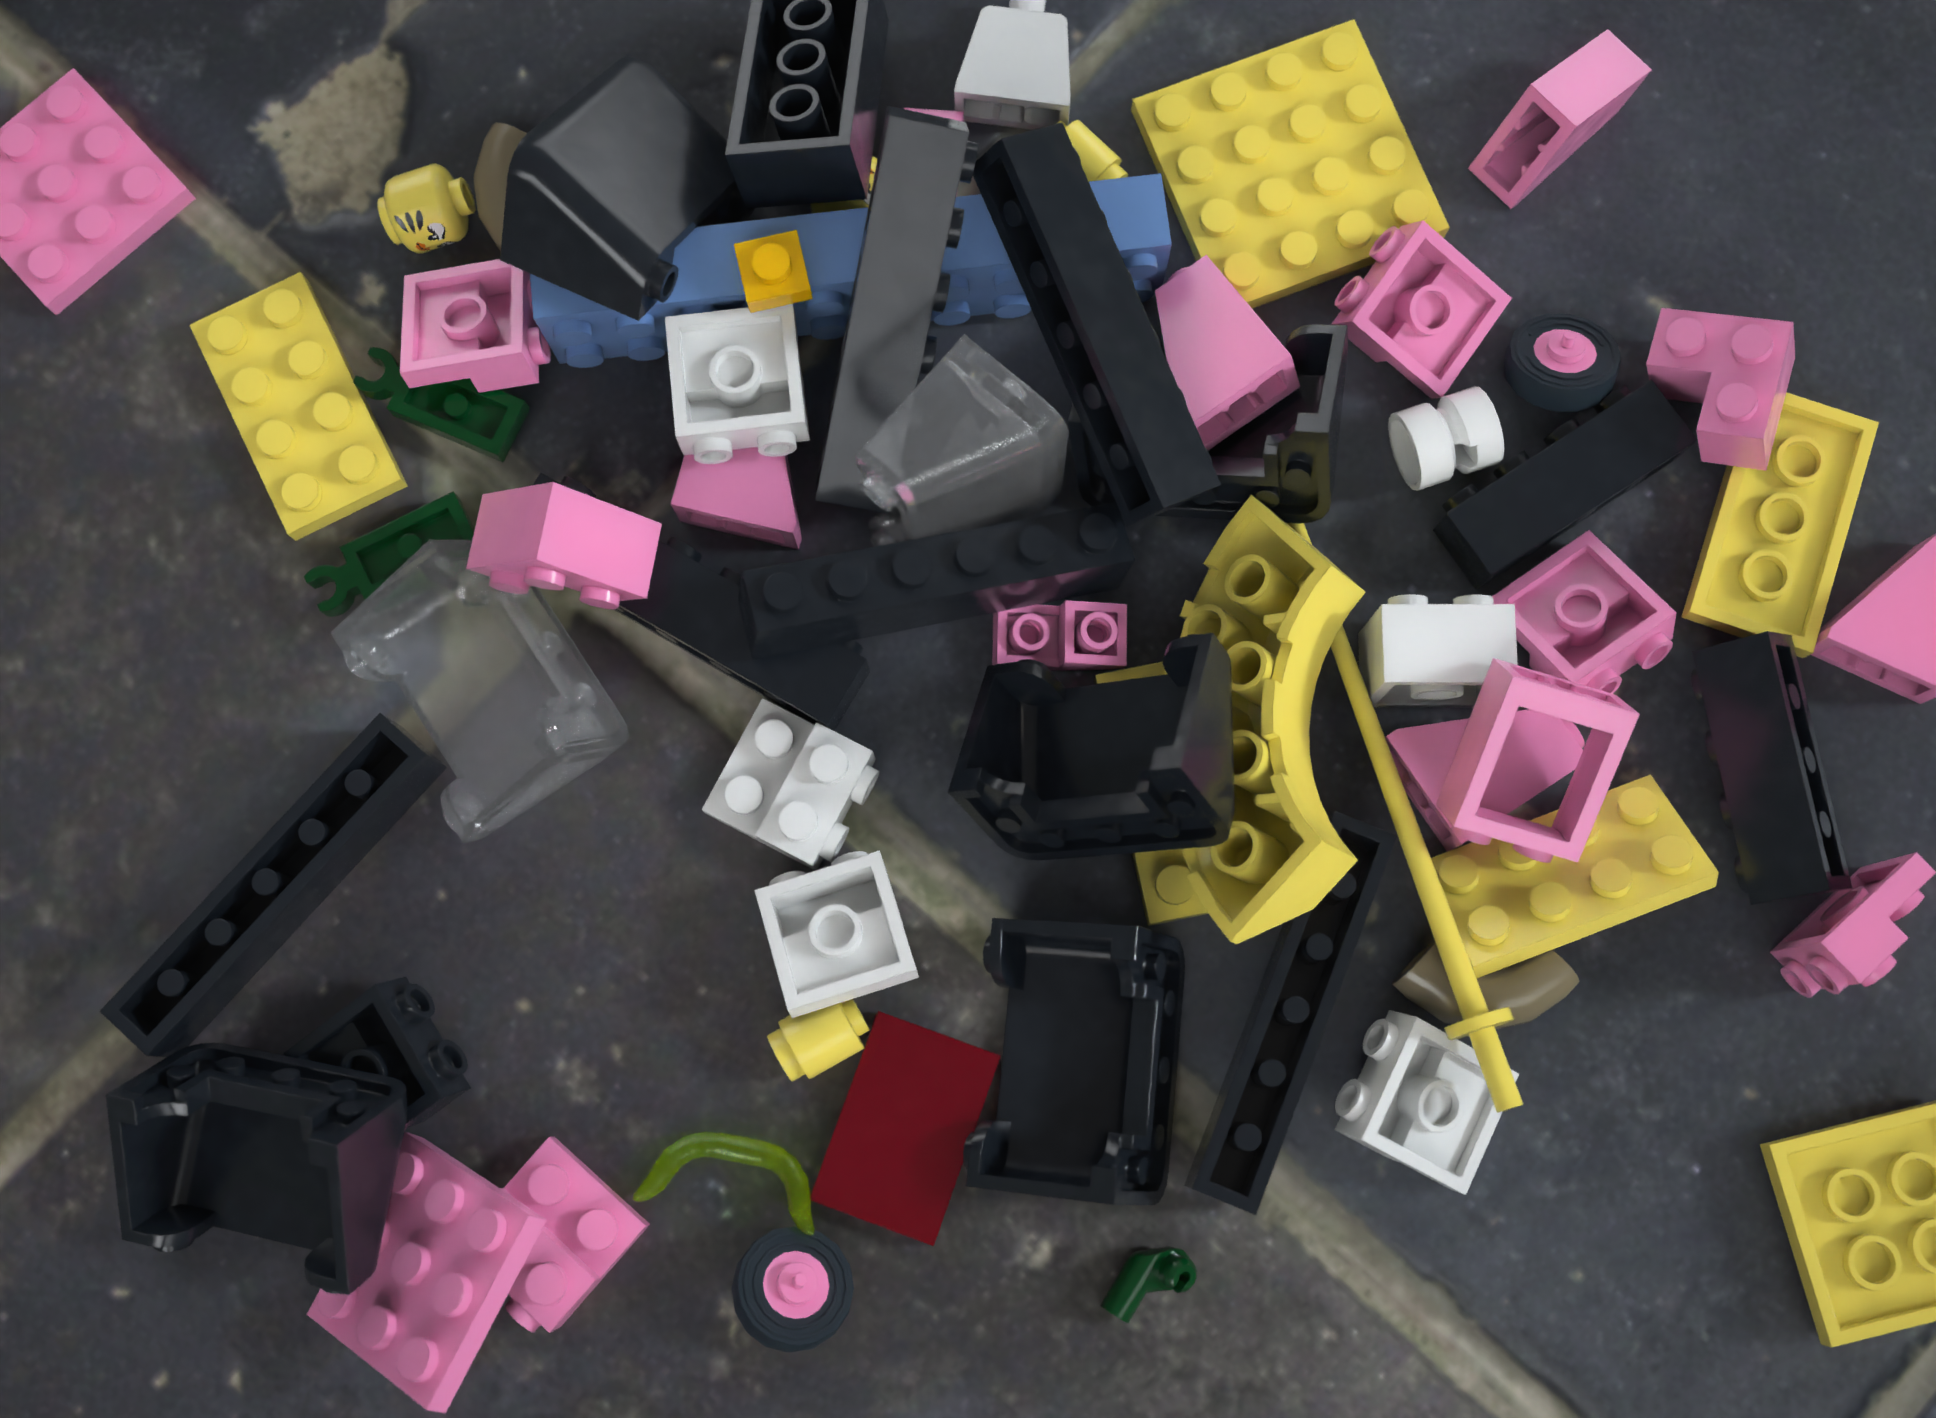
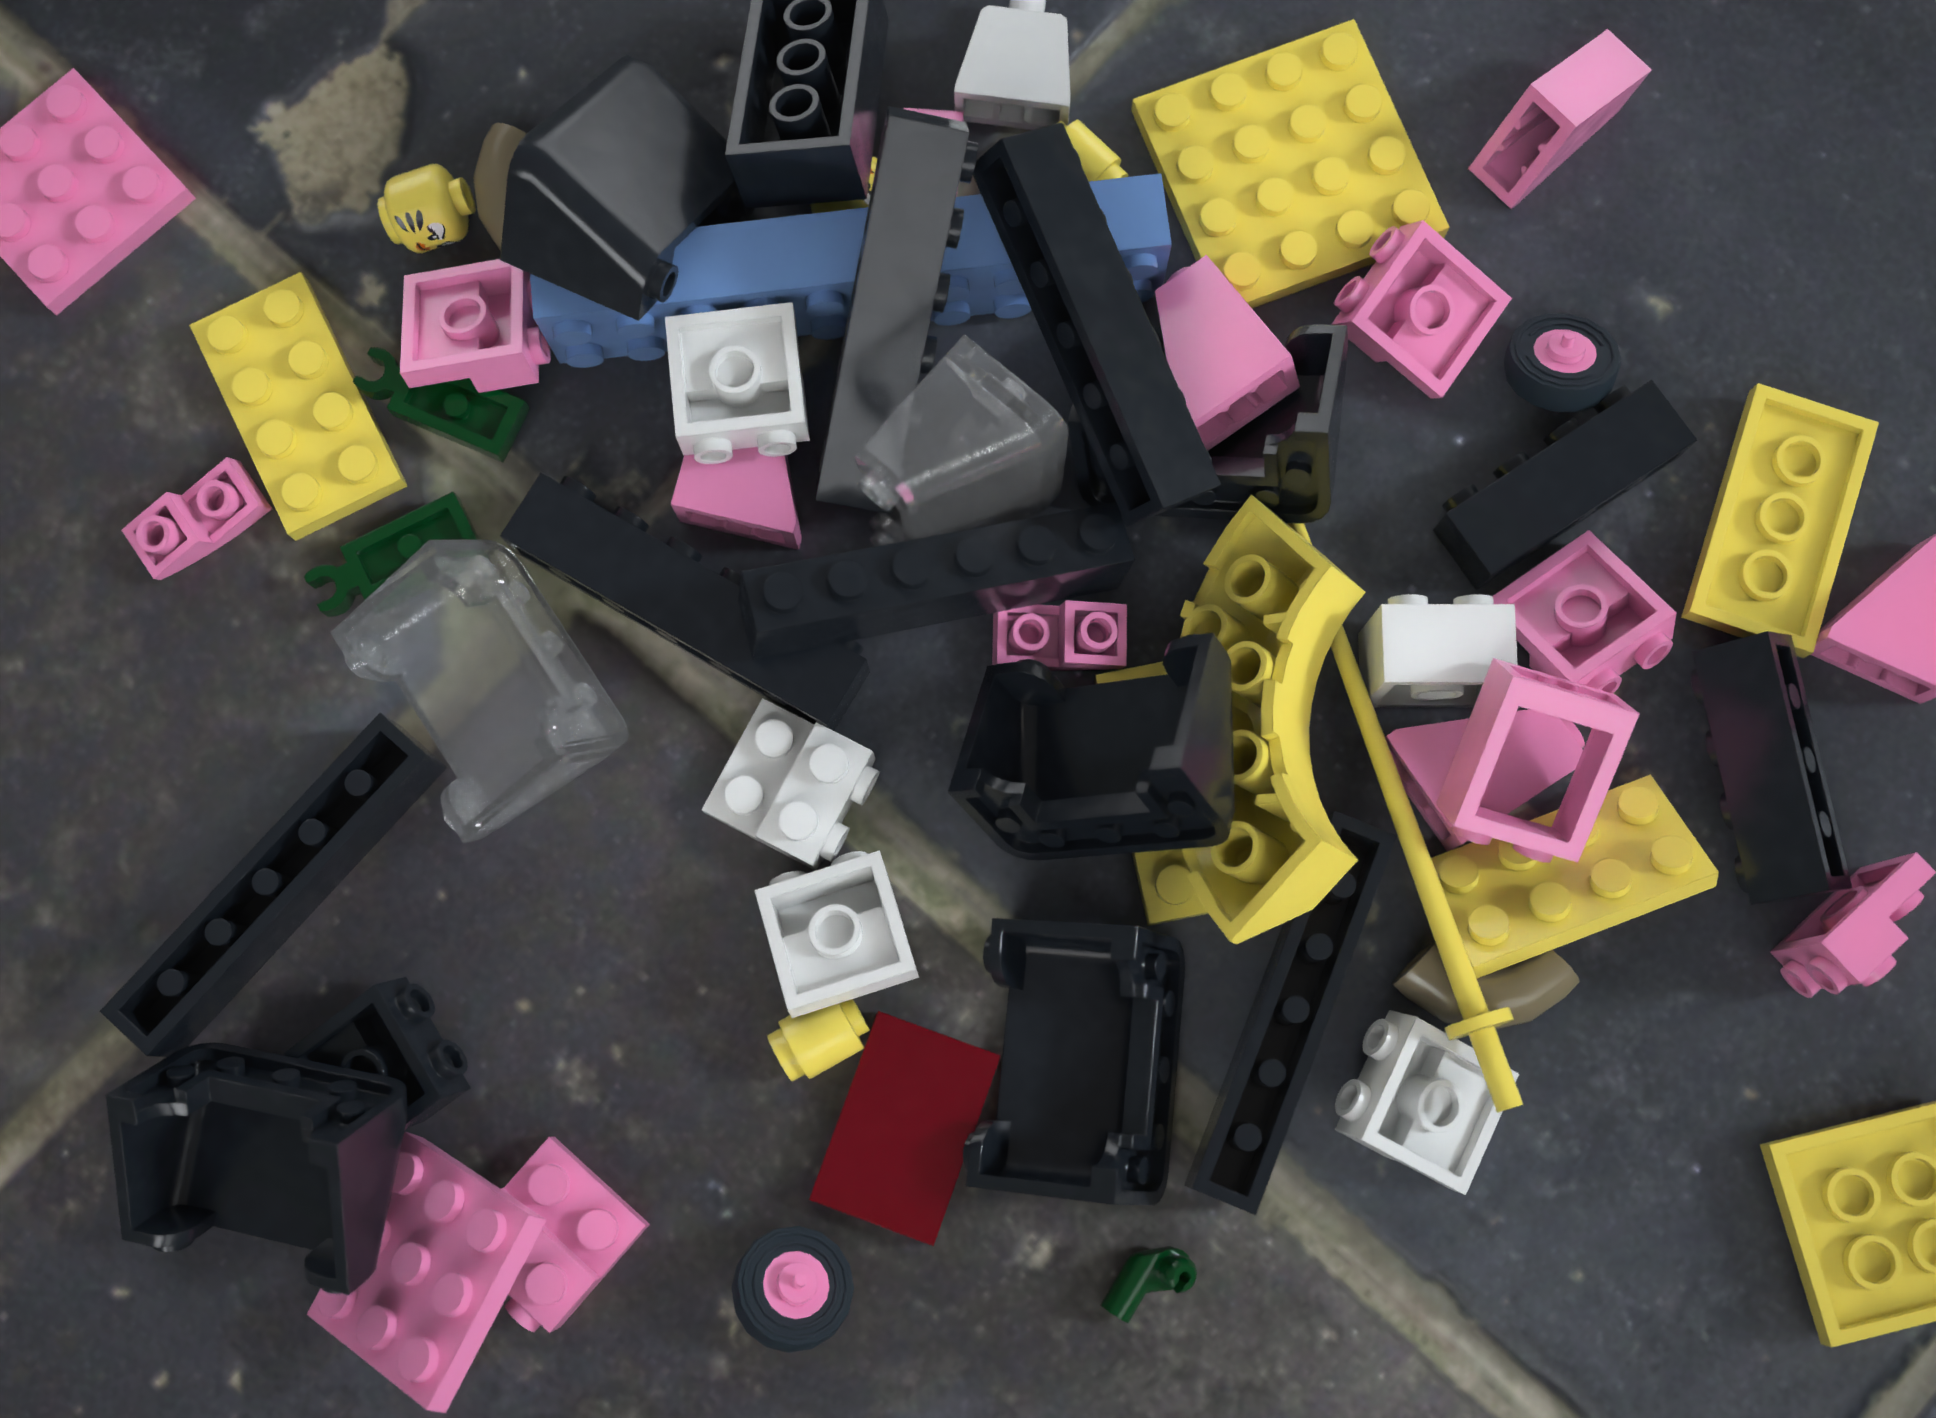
(198, 522): none -> bright pink slope
(562, 539): bright pink brick -> none
(737, 1150): clear neon green animal -> none
(773, 271): yellow plate -> none
(1456, 435): white wheel -> none
(1735, 370): bright pink brick -> none

